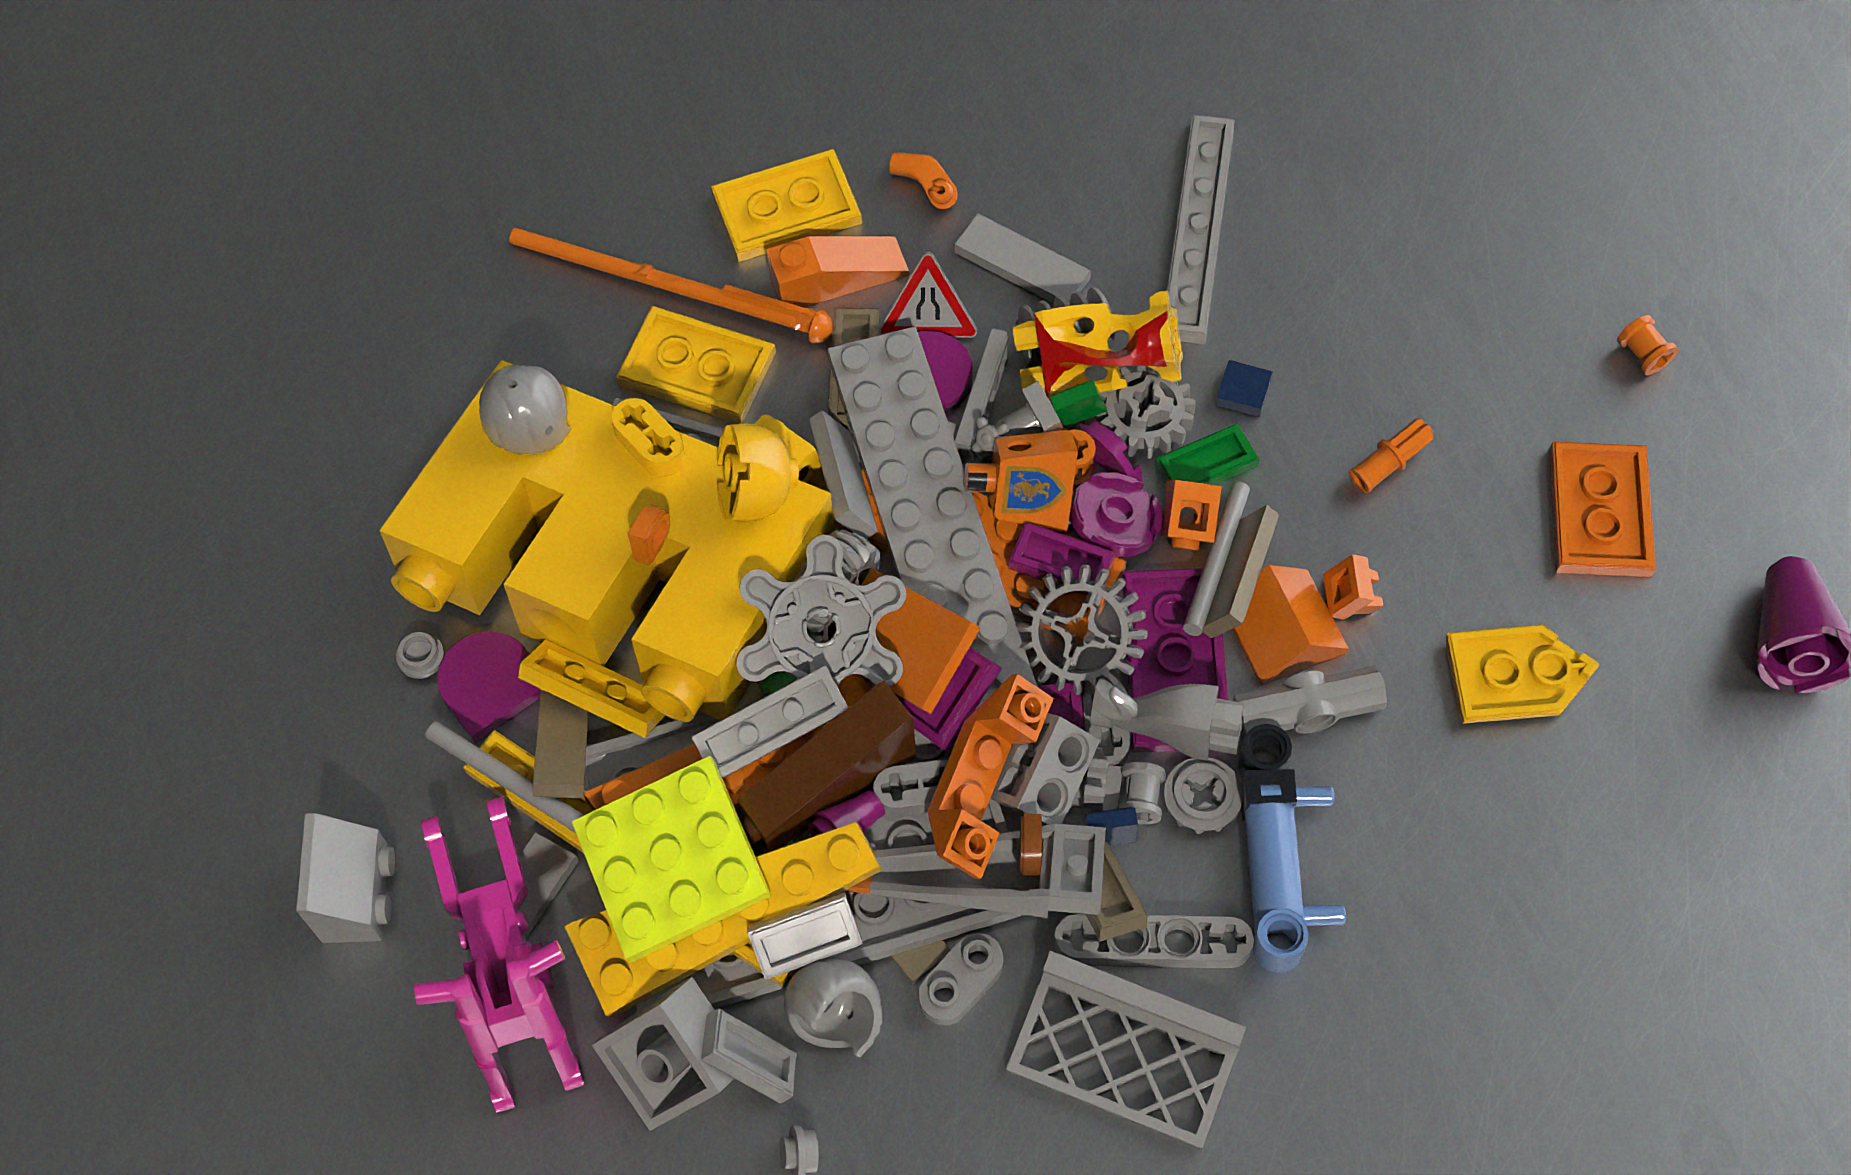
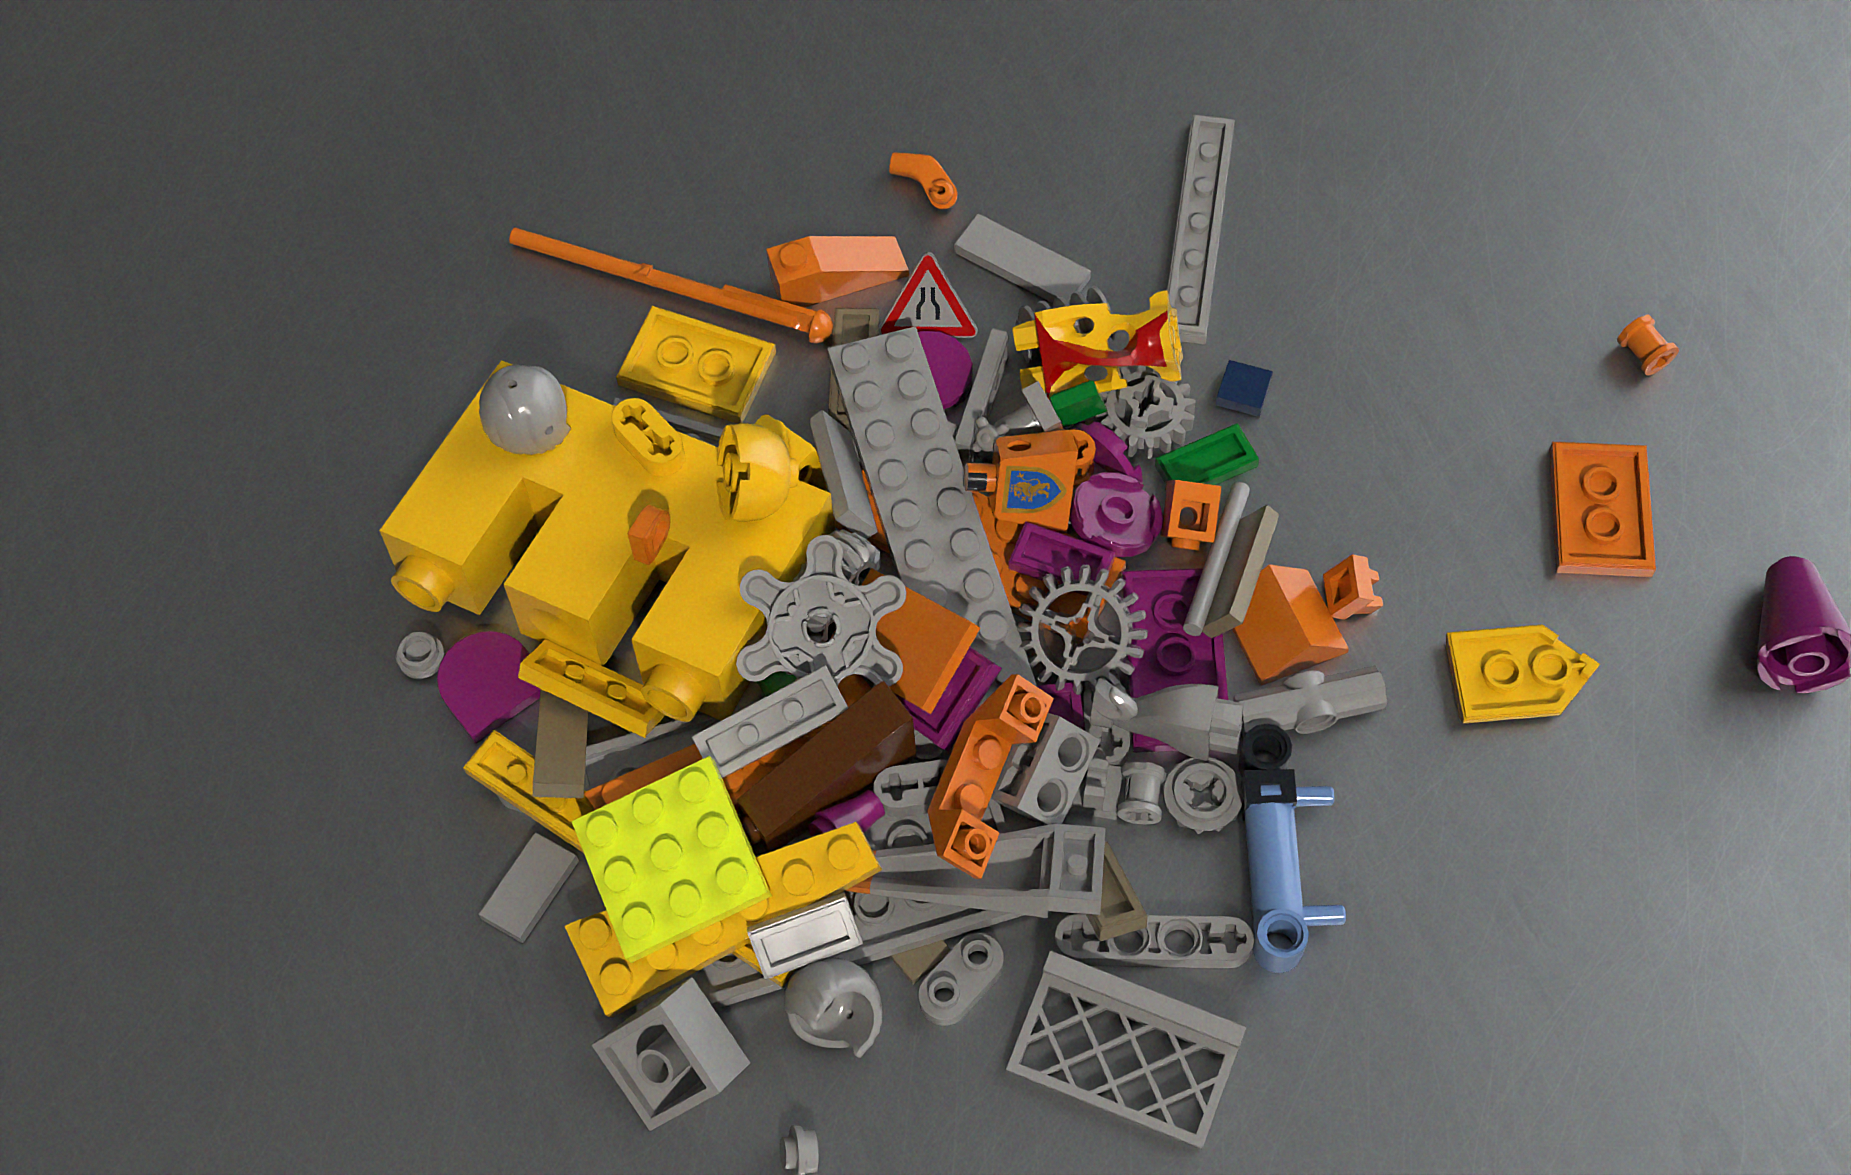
(344, 880): light grey slope -> none
(501, 774): light grey bar -> none
(507, 979): dark pink piece -> none
(749, 1056): light grey tile -> none
(786, 204): yellow tile -> none
(1030, 844): dark orange tile -> none
(1119, 823): dark blue tile -> none
(1391, 455): orange axle -> none

